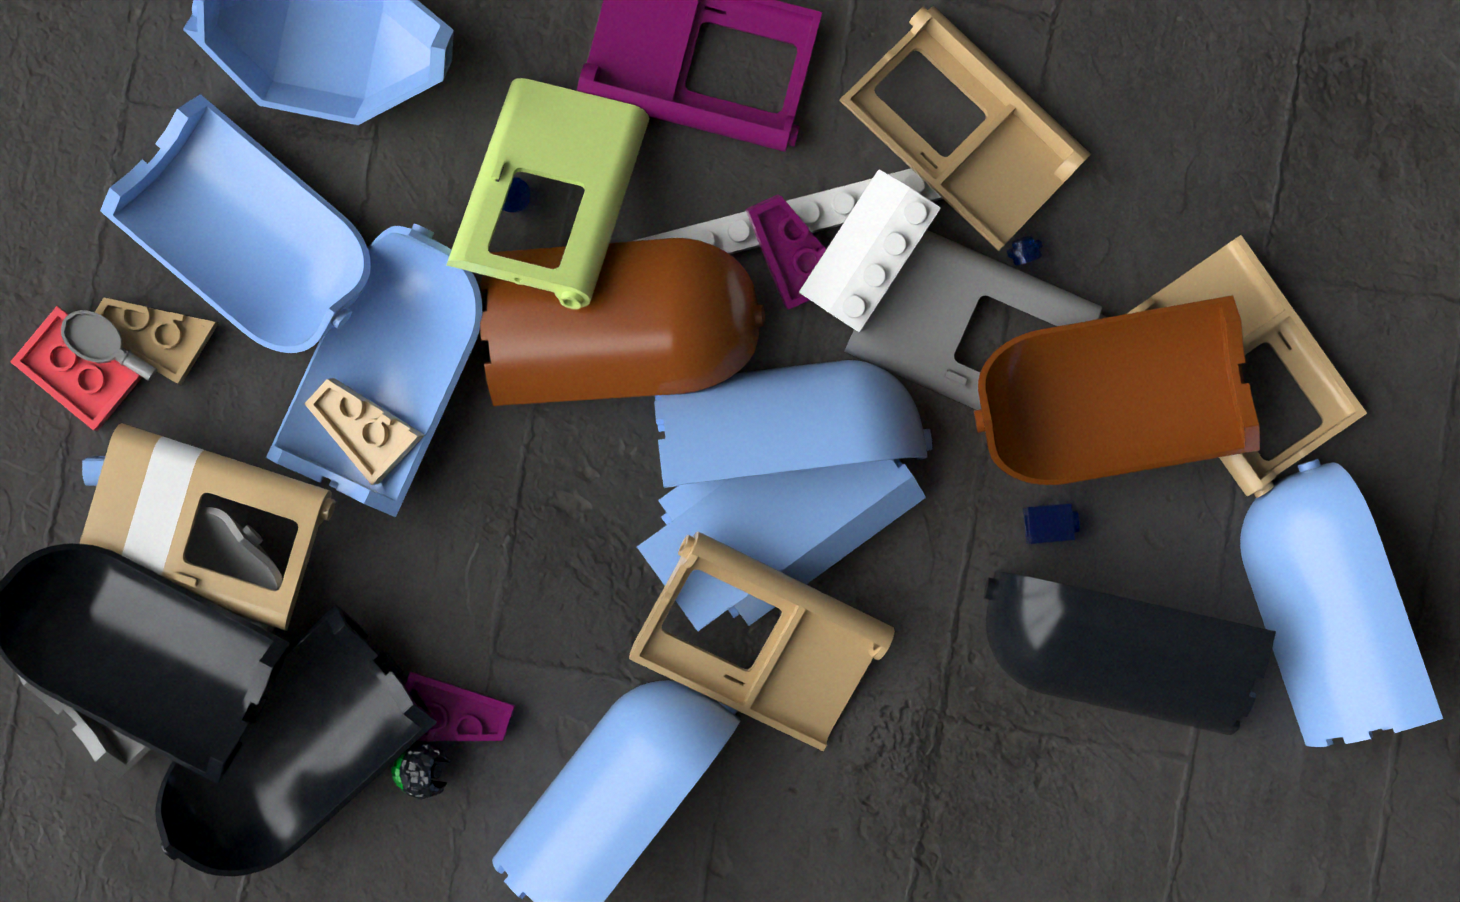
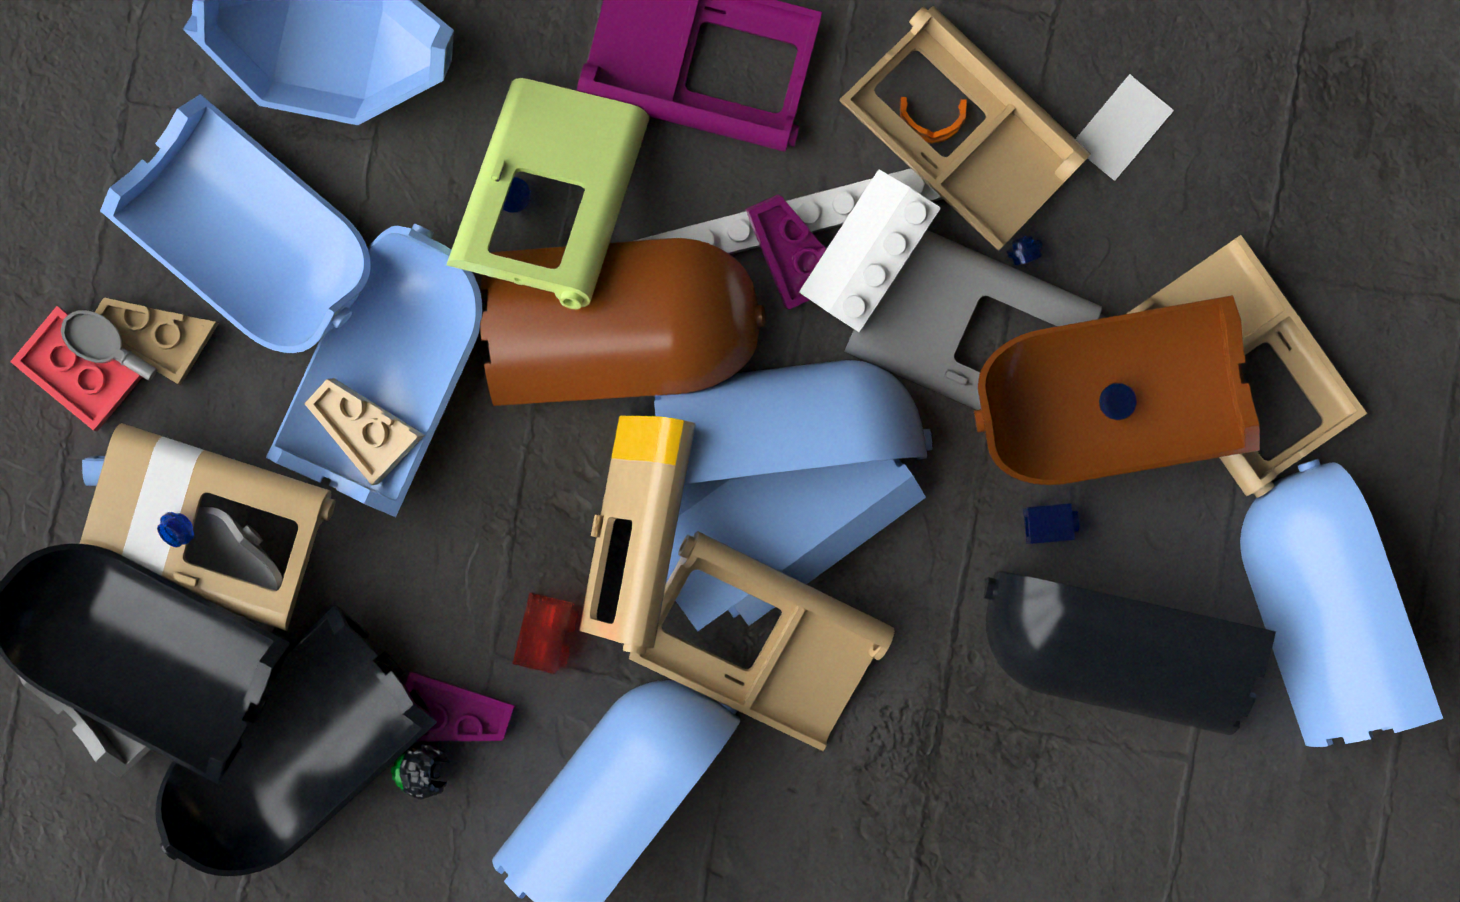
(175, 529): none -> clear blue plate
(544, 633): none -> clear red brick
(646, 488): none -> tan piece
(938, 136): none -> orange helmet
(1117, 401): none -> clear blue plate
(1123, 126): none -> white sticker

